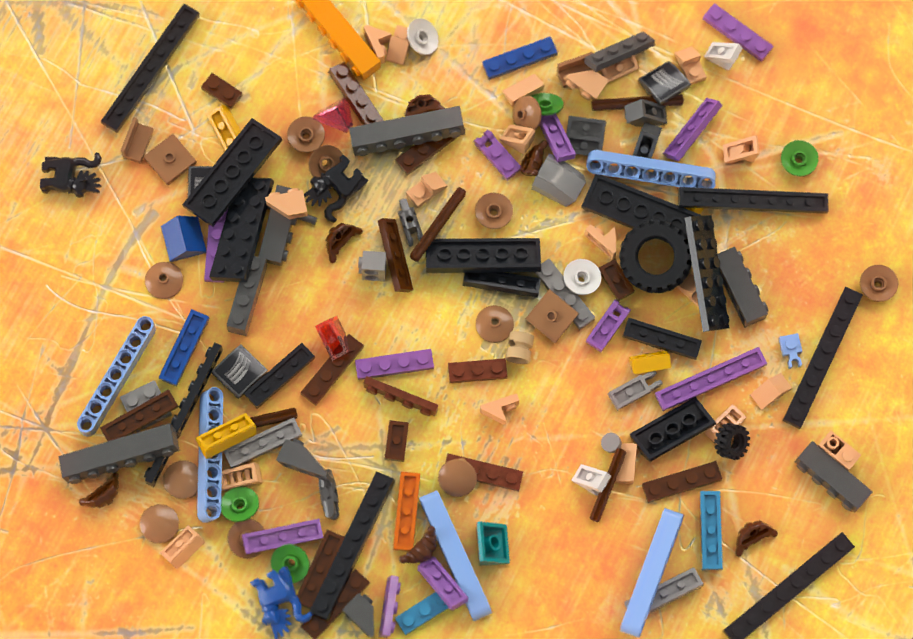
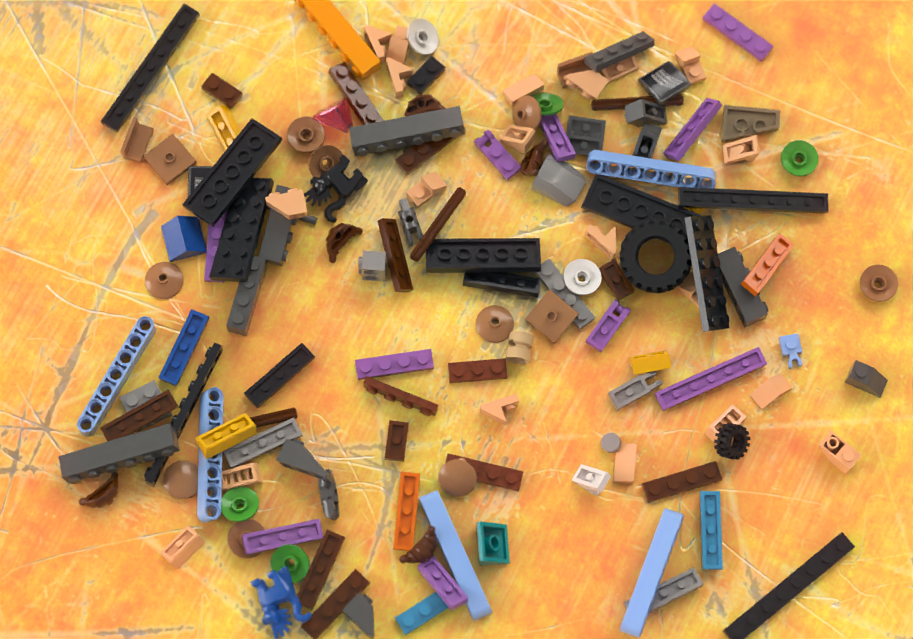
(64, 175): black animal -> none
(159, 523): medium nougat dish -> none
(239, 371): slope -> none
(330, 372): reddish brown plate -> none
(333, 337): clear red slope -> none
(352, 546): black plate -> none
(389, 606): medium lavender plate -> none
(397, 74): none -> light nougat slope
(426, 75): none -> black plate
(495, 202): medium nougat dish -> none
(519, 58): blue plate -> none
(603, 497): reddish brown axle -> none
(662, 338): black plate -> none
(672, 429): black slope -> none
(723, 54): white slope -> none
(748, 121): none -> dark tan wing
(751, 534): reddish brown piece -> none
(767, 264): none -> orange plate
(822, 357): black plate -> none
(833, 477): dark grey brick -> none
(866, 378): none -> dark grey slope

